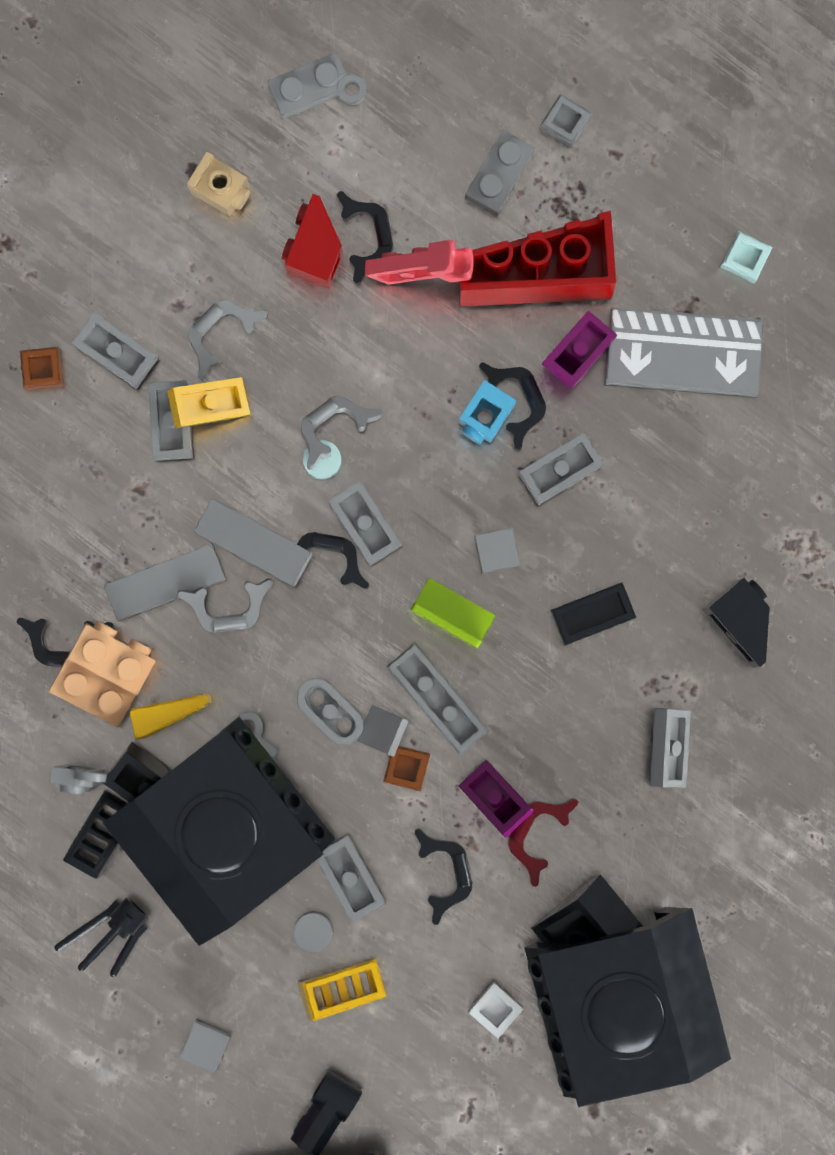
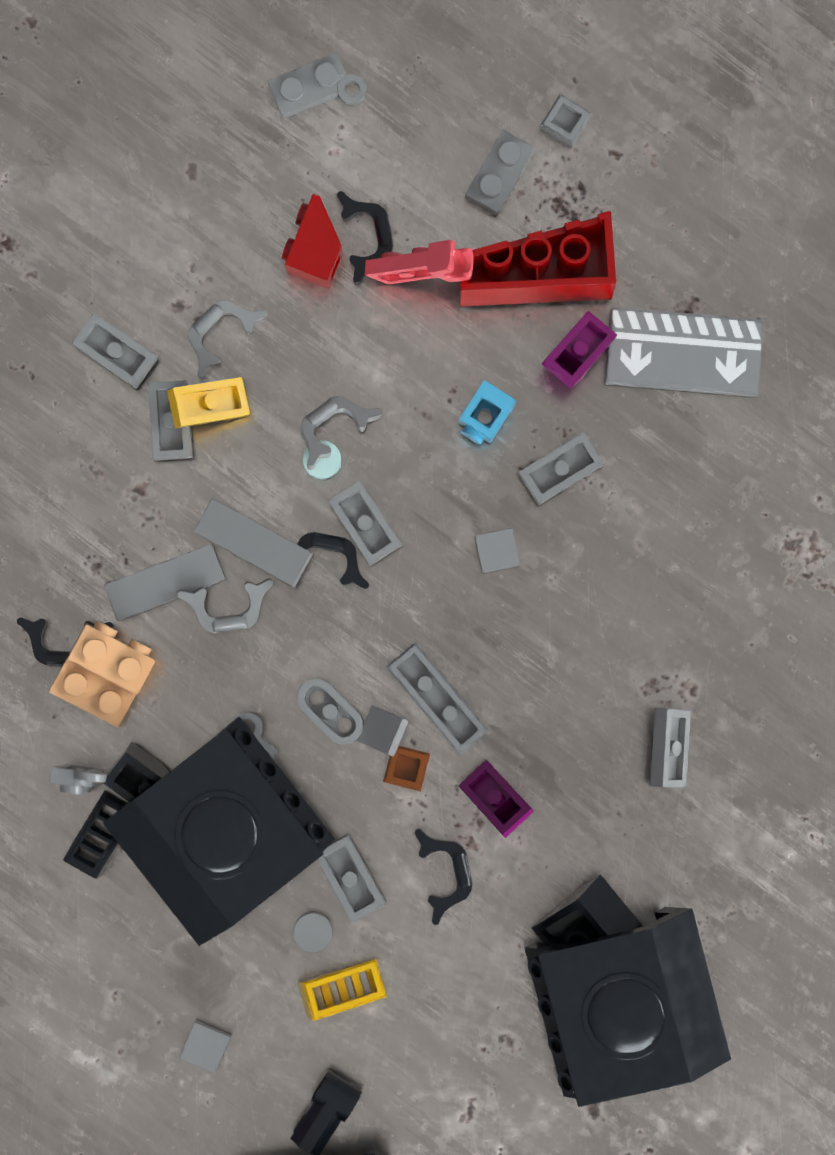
(41, 368): dark orange tile -> none
(125, 920): black plant -> none
(155, 717): yellow slope -> none
(225, 199): tan brick -> none
(452, 613): lime panel -> none
(495, 1009): white plate -> none
(517, 837): dark red helmet -> none
(532, 393): black helmet -> none
(593, 613): black tile -> none
(743, 619): black slope -> none
(746, 257): light aqua tile -> none

